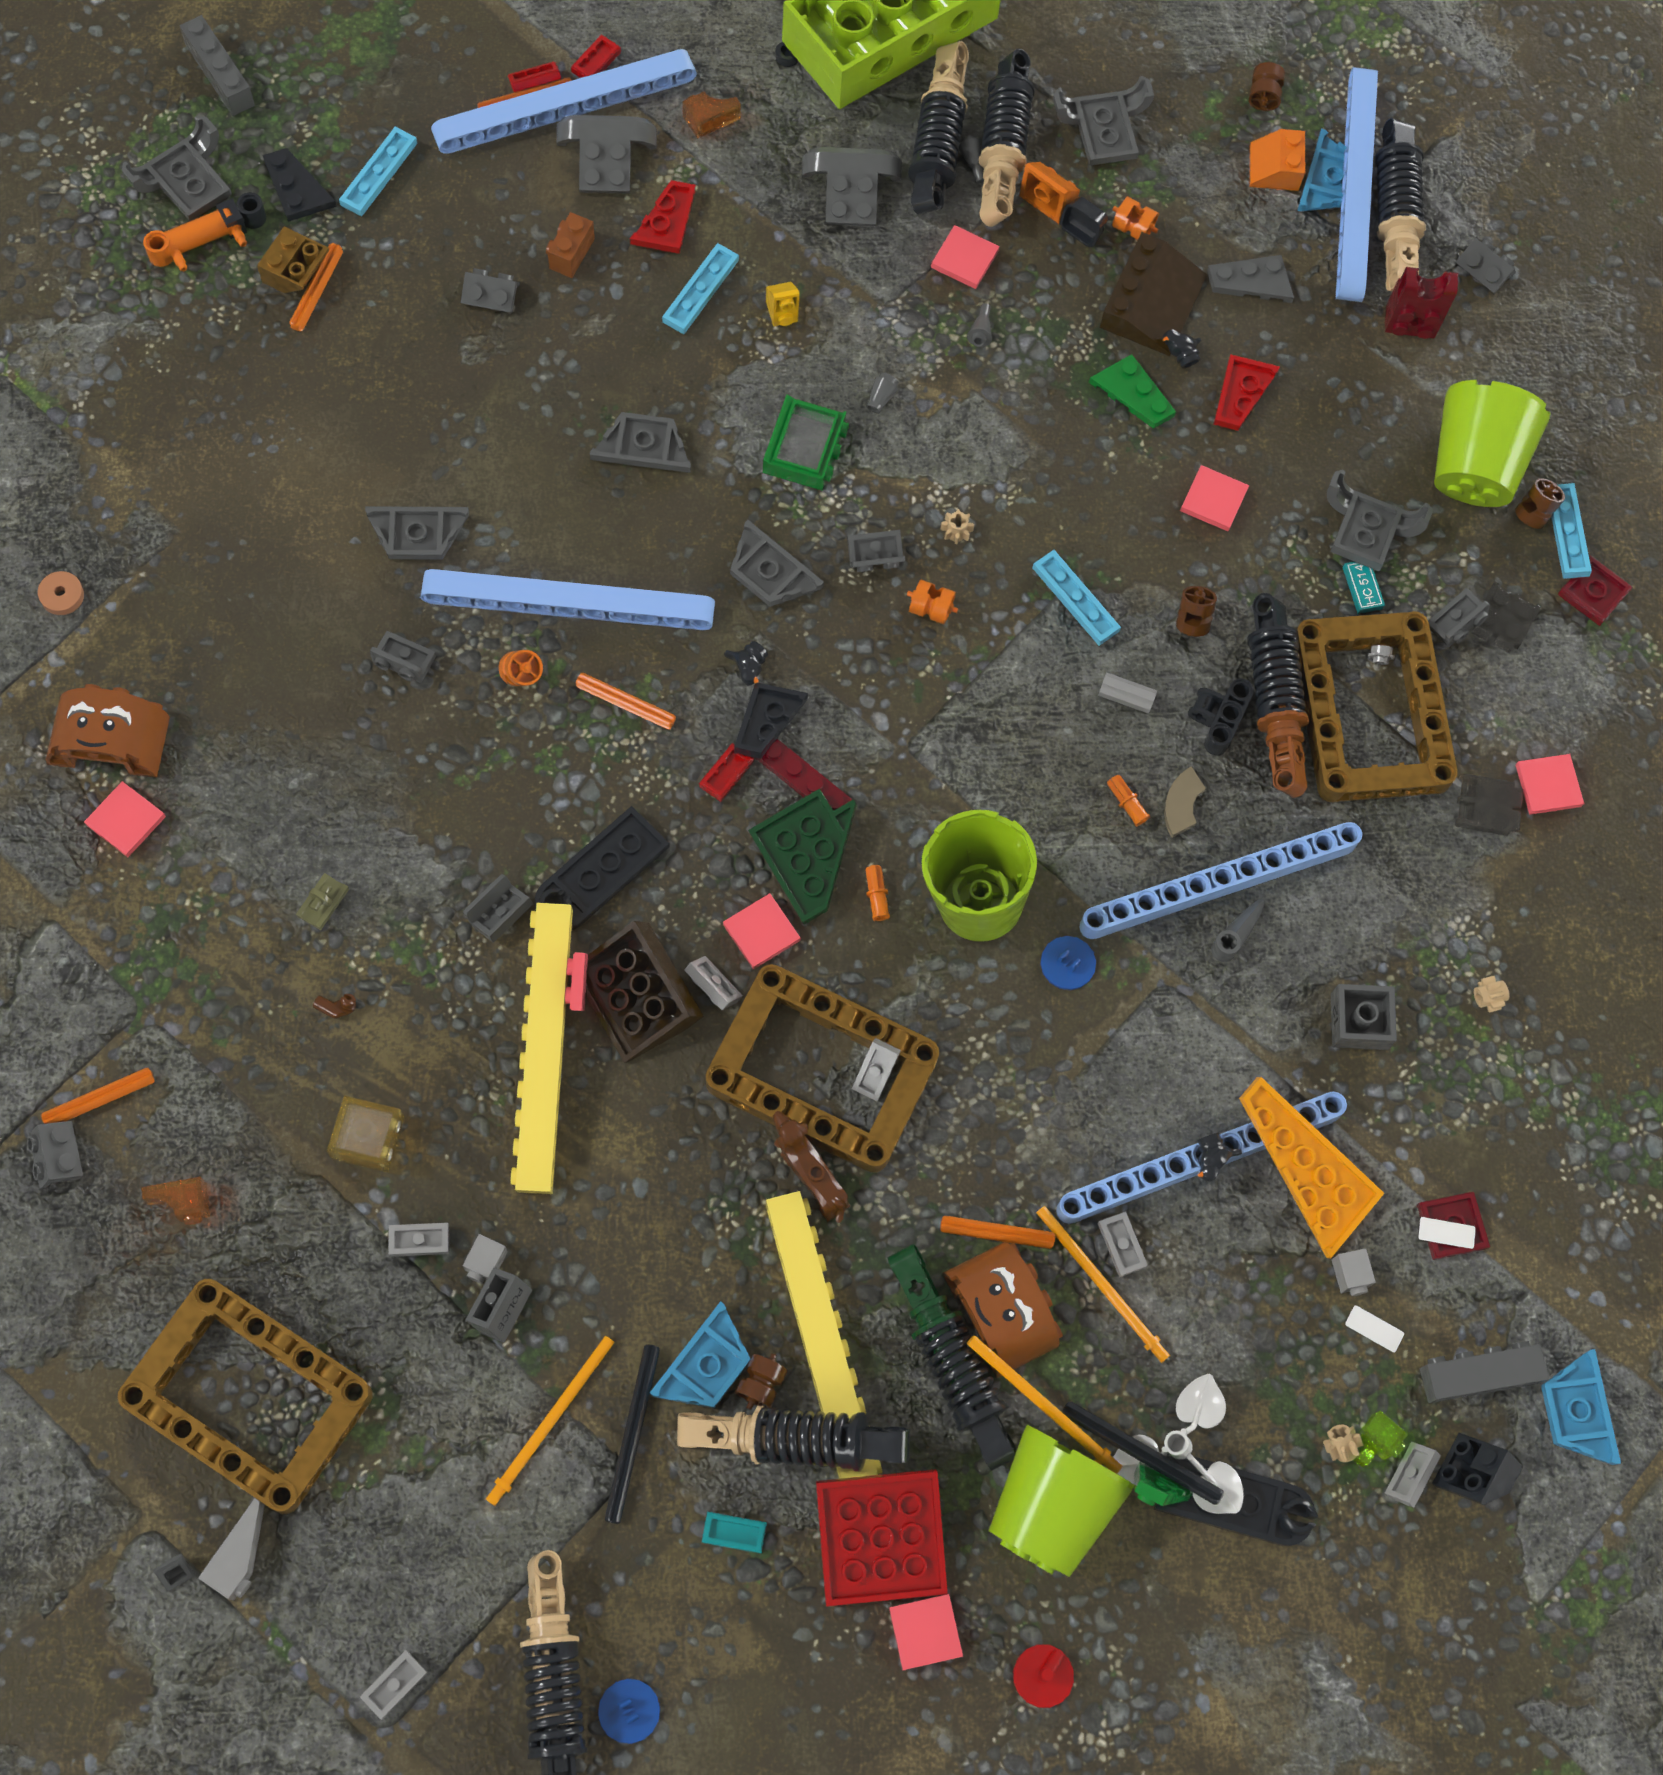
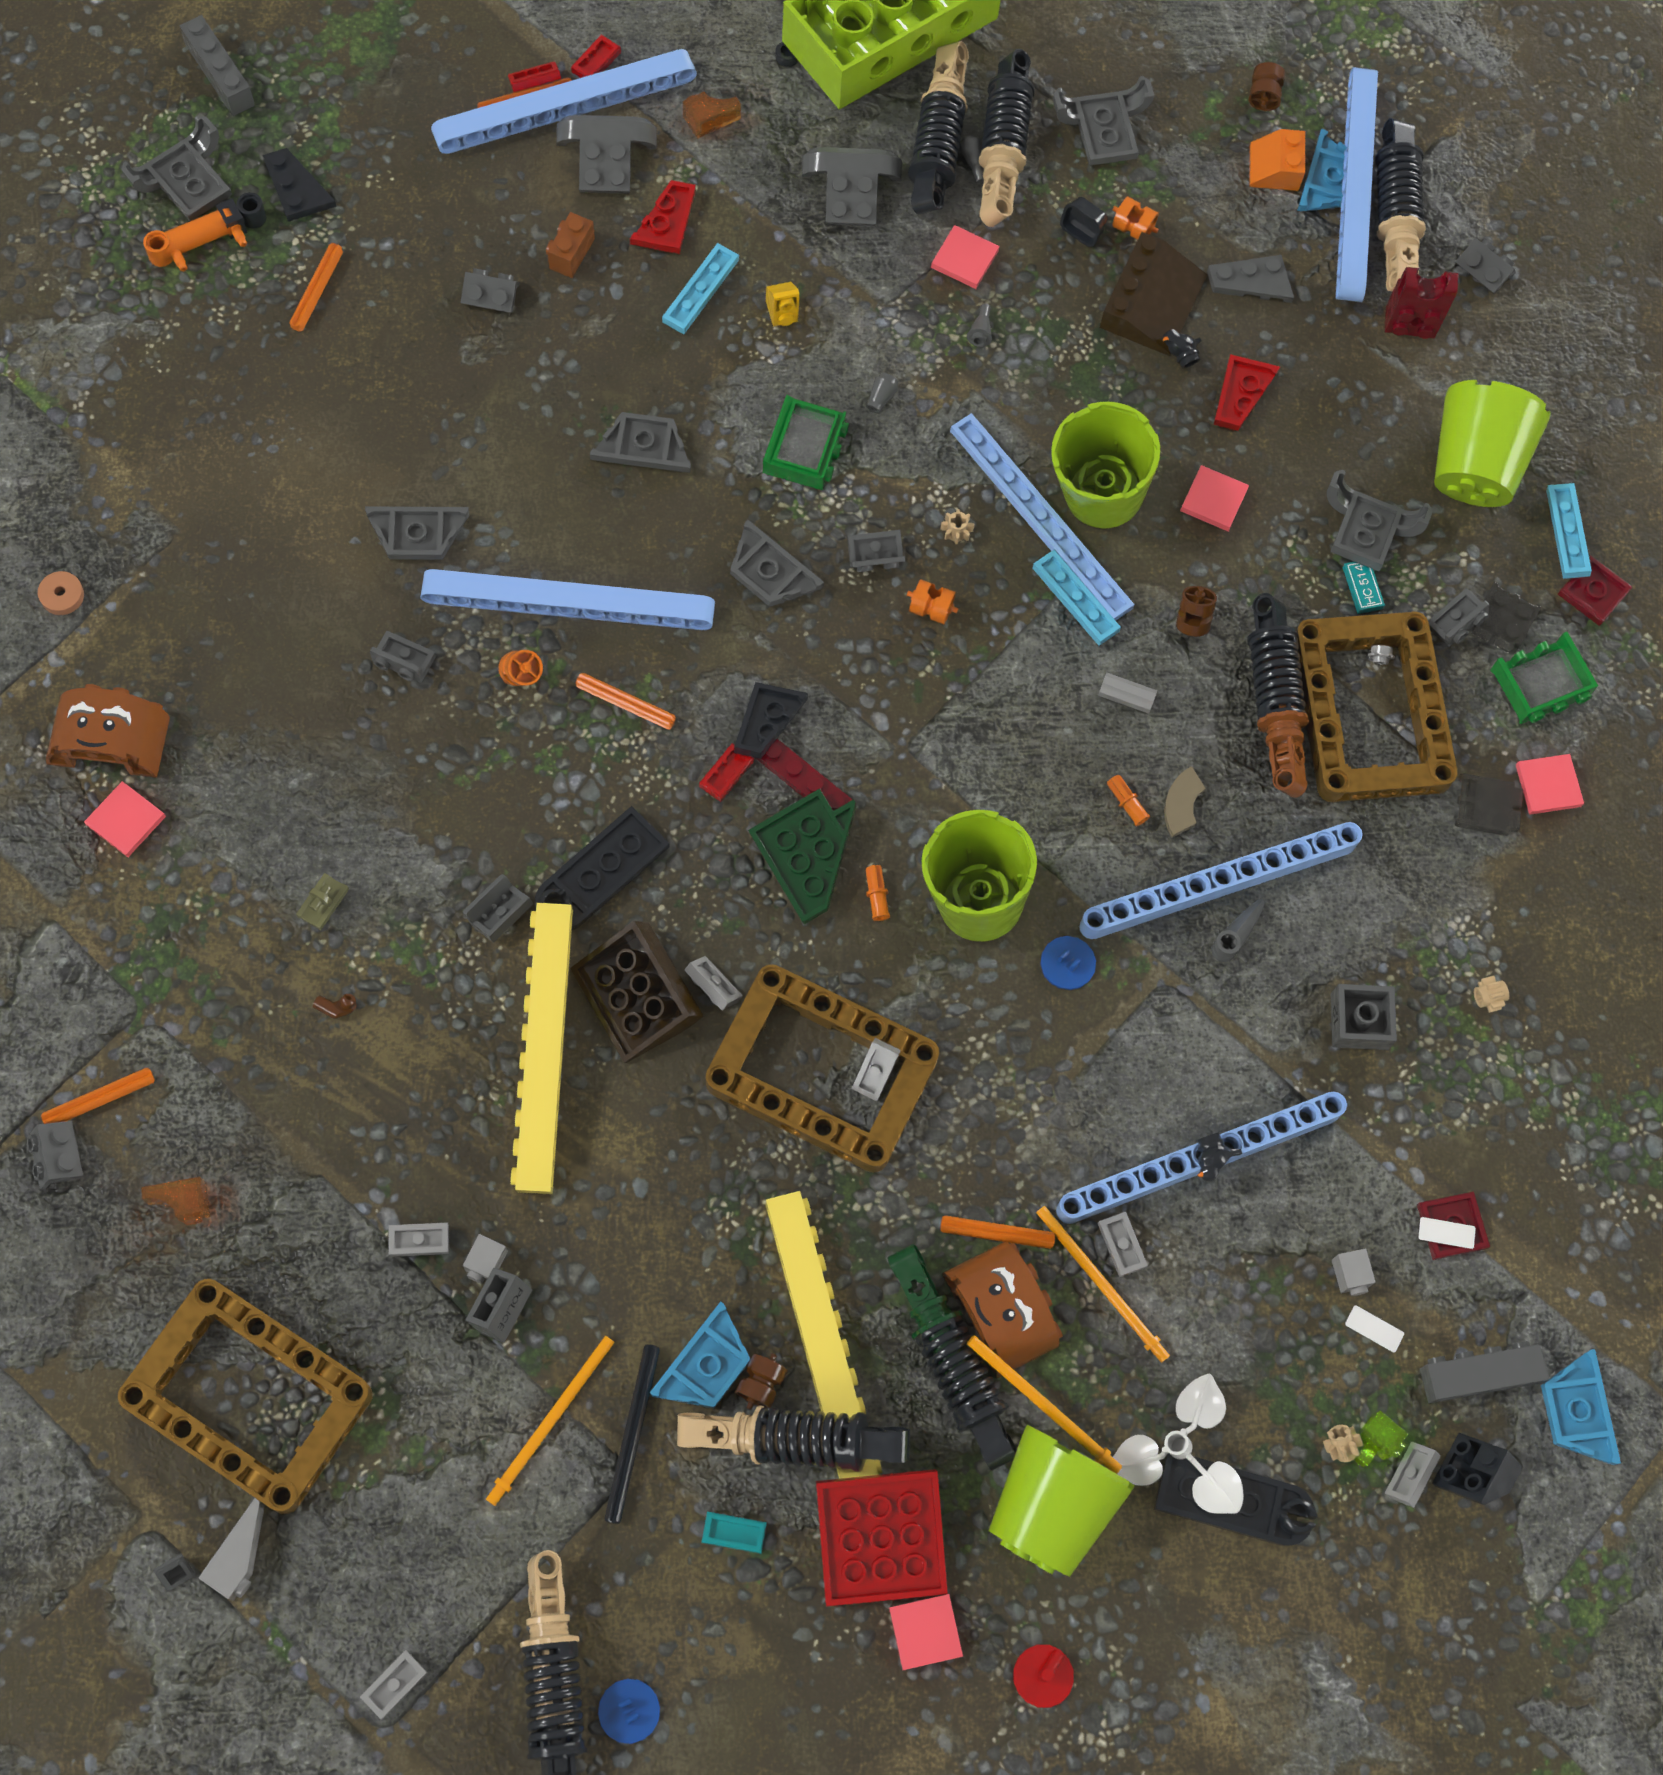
(291, 261): pearl gold slope -> none
(365, 1134): piece -> none
(378, 171): medium azure plate -> none
(578, 970): coral tile -> none
(749, 661): black animal -> none
(761, 931): coral tile -> none
(810, 1167): reddish brown animal -> none
(1040, 514): none -> light blue plate
(1047, 190): orange slope -> none
(1105, 462): none -> lime cone
(1135, 389): green wing -> none
(1143, 1453): black axle -> none
(1157, 1488): green wing -> none
(1213, 713): black piece -> none
(1320, 1178): light orange wing -> none
(1540, 503): reddish brown wheel -> none
(1545, 679): none -> window

